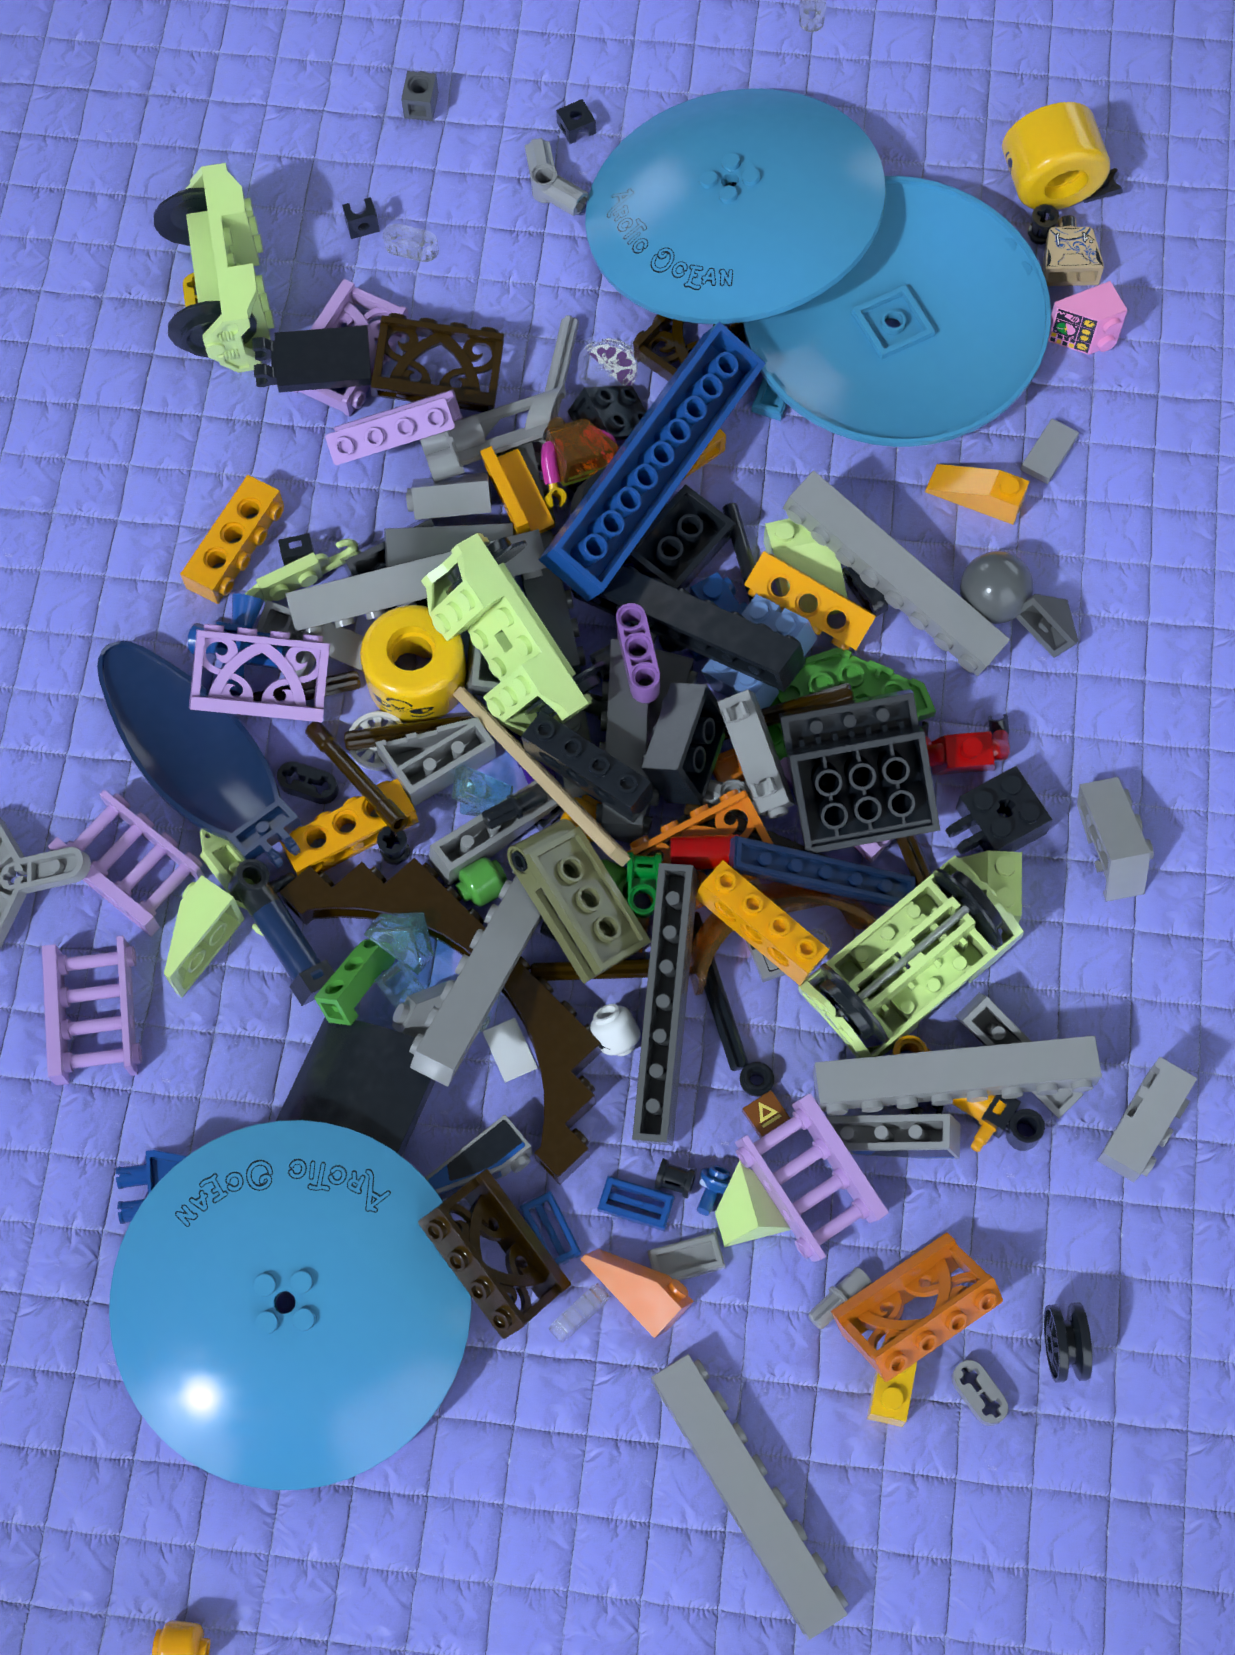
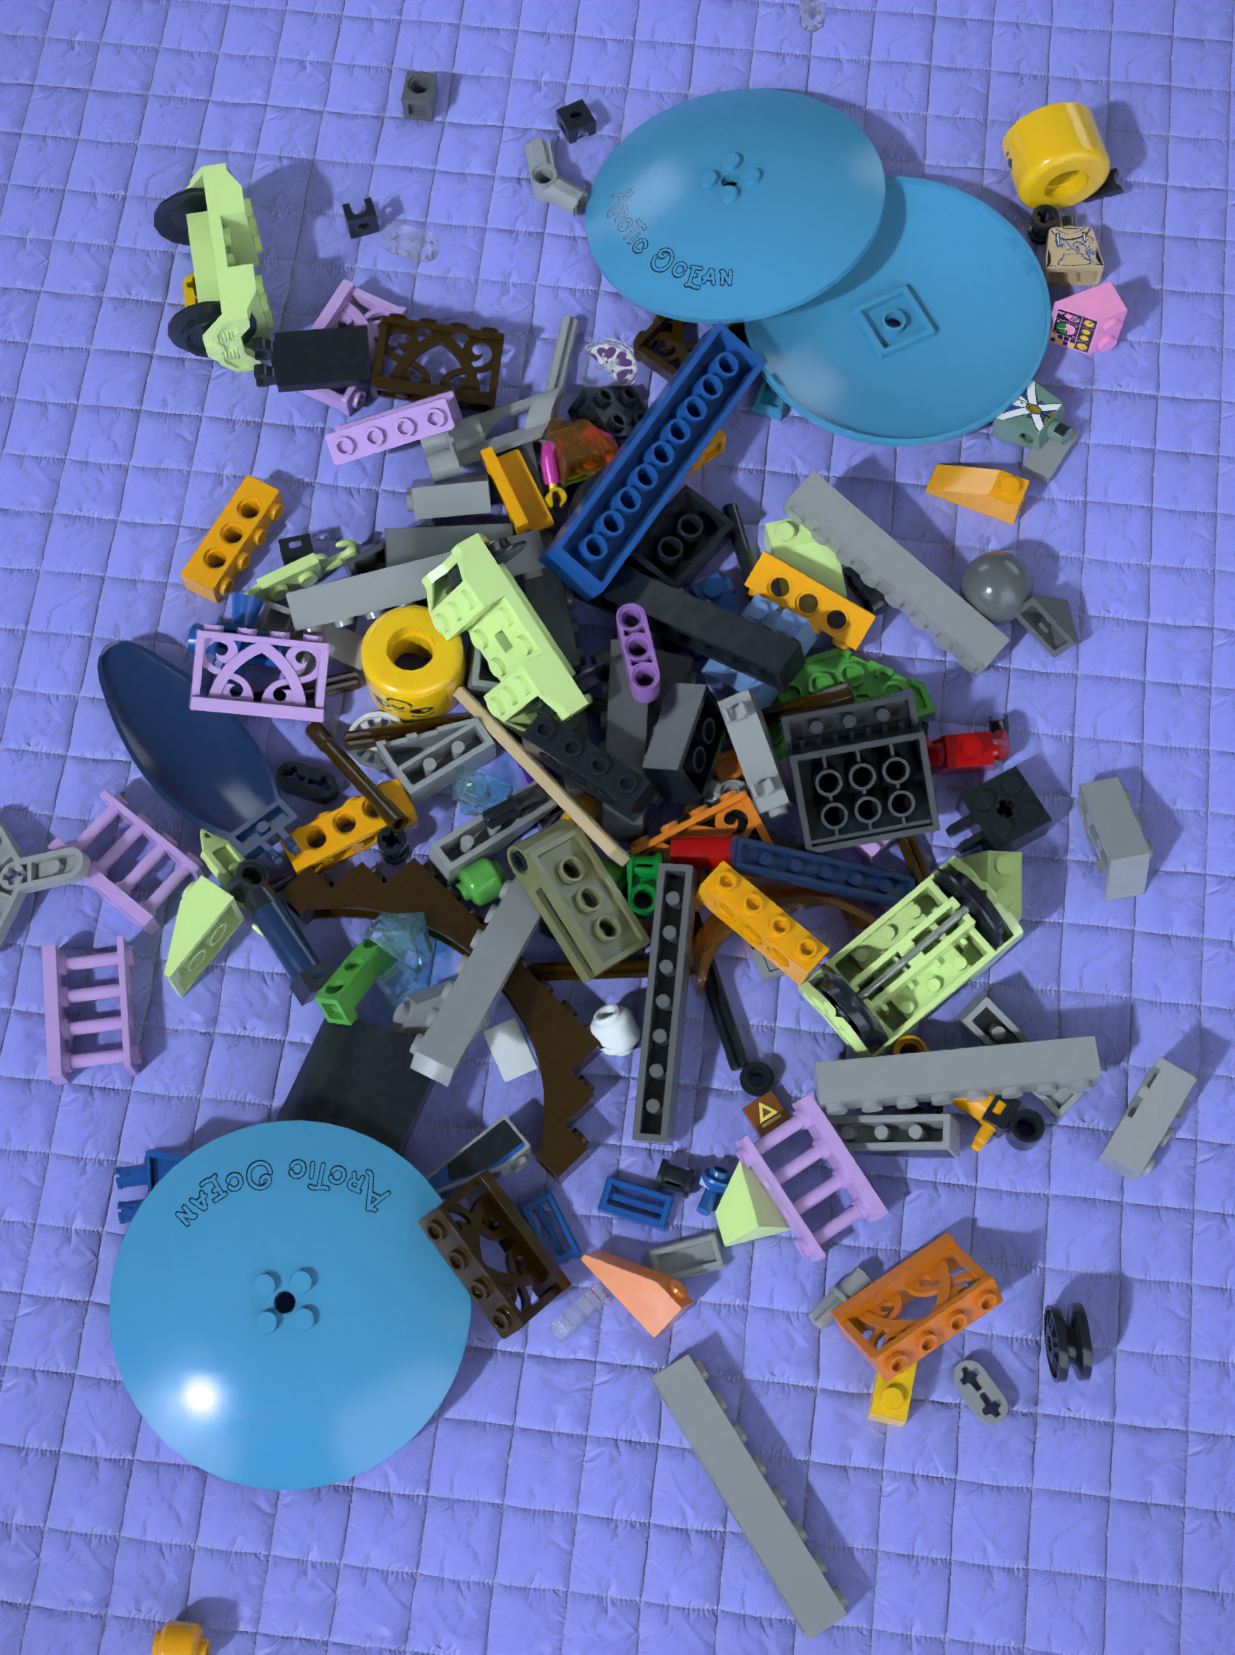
(1033, 419): none -> sand green torso

